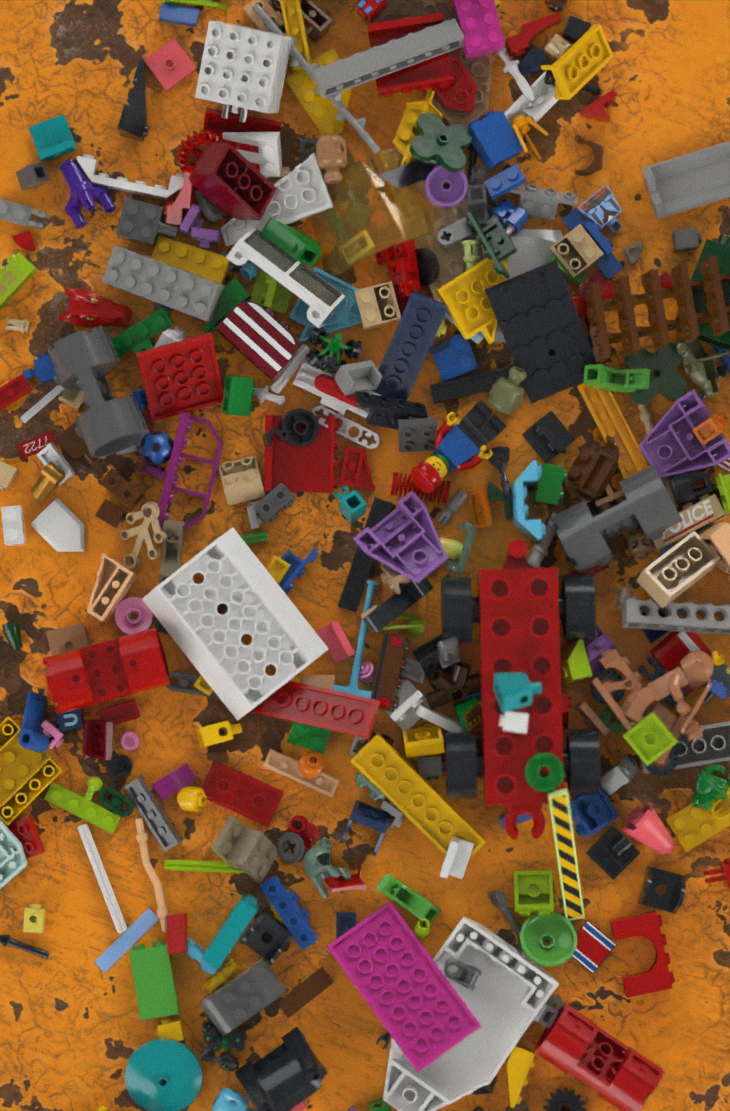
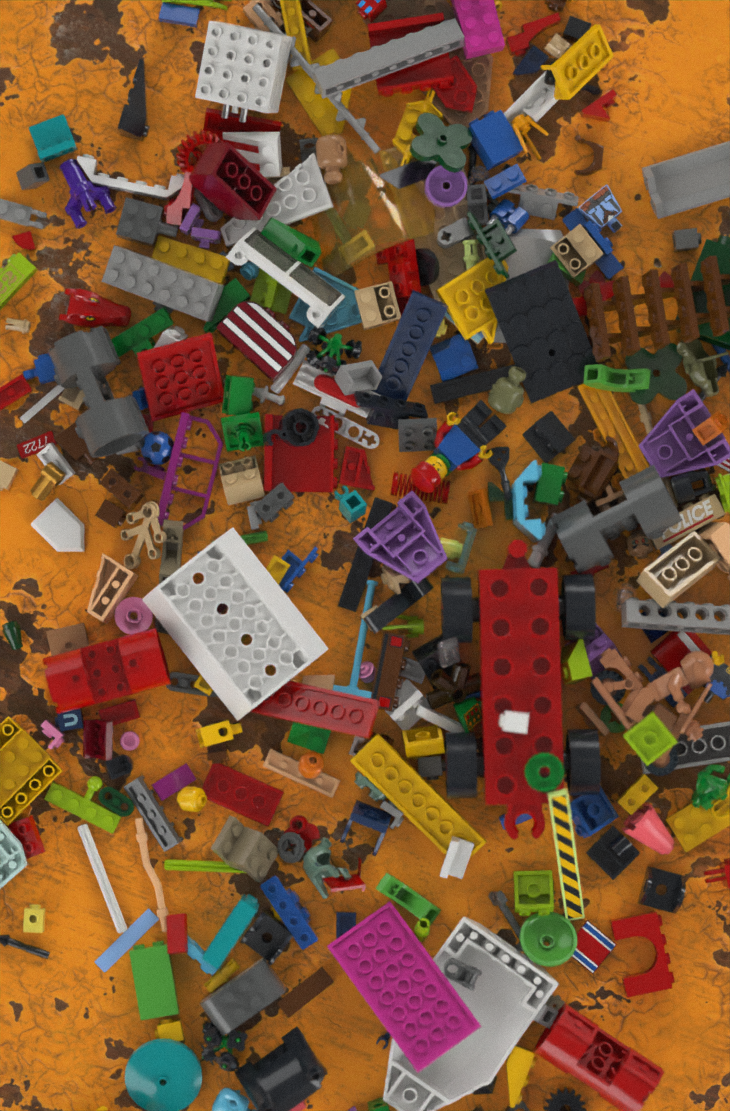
(13, 525): white brick -> none
(31, 726): blue door -> none
(170, 64): coral plate -> none
(243, 435): none -> green plate
(336, 641): coral panel -> none
(452, 508): light grey pin -> none
(512, 68): white sword -> none
(514, 690): teal torso -> none
(566, 704): red wing -> none
(618, 775): light grey pin -> none
(633, 252): dark tan tile -> none
(636, 794): none -> yellow brick

